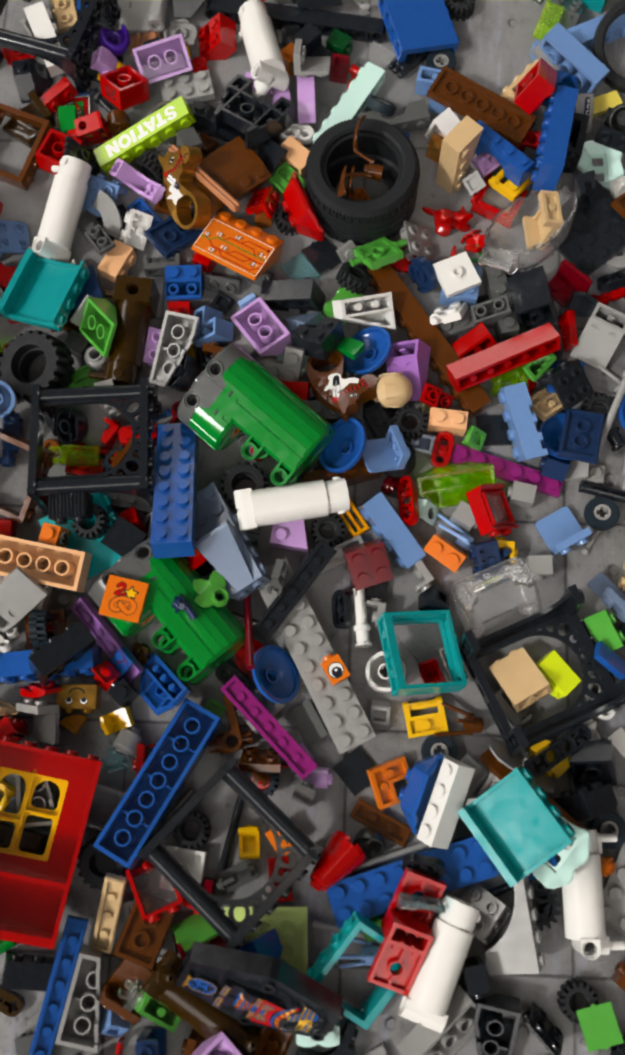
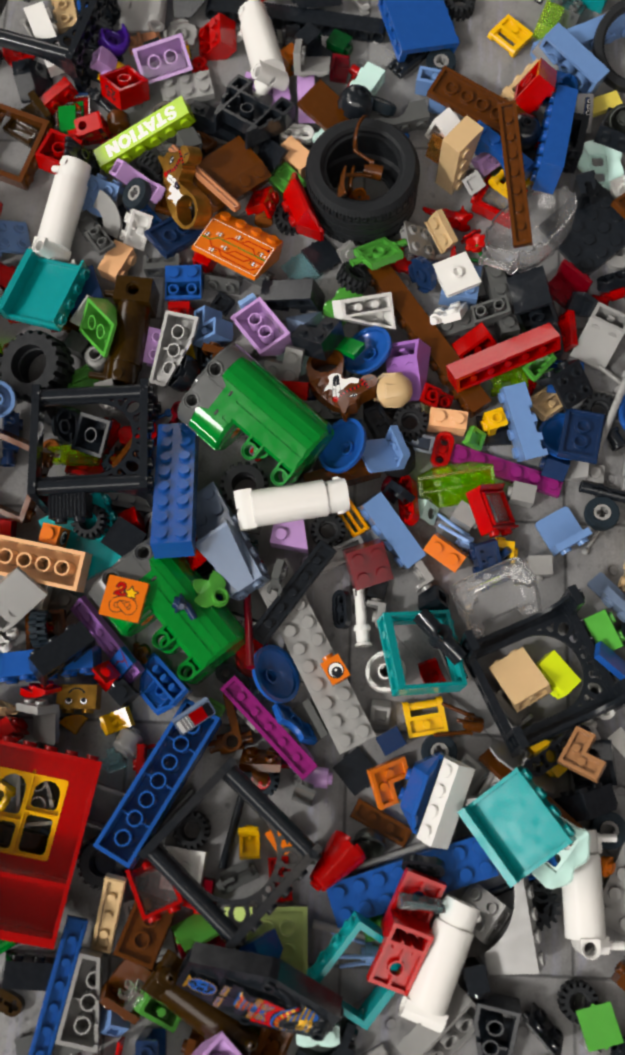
(92, 434): none -> black slope
(137, 194): none -> black bush
(193, 716): none -> slope
(301, 729): none -> blue tile
(322, 106): none -> reddish brown tile
(356, 101): none -> black cylinder
(390, 741): none -> dark blue panel
(395, 491): none -> black bracket
(441, 231): none -> tan plate
(447, 643): none -> black piece
(493, 420): none -> yellow bracket
(514, 32): none -> yellow plate
(514, 174): none -> reddish brown plate
(529, 131): none -> black cylinder
(545, 221): tan panel -> none
(576, 756): none -> medium nougat plate

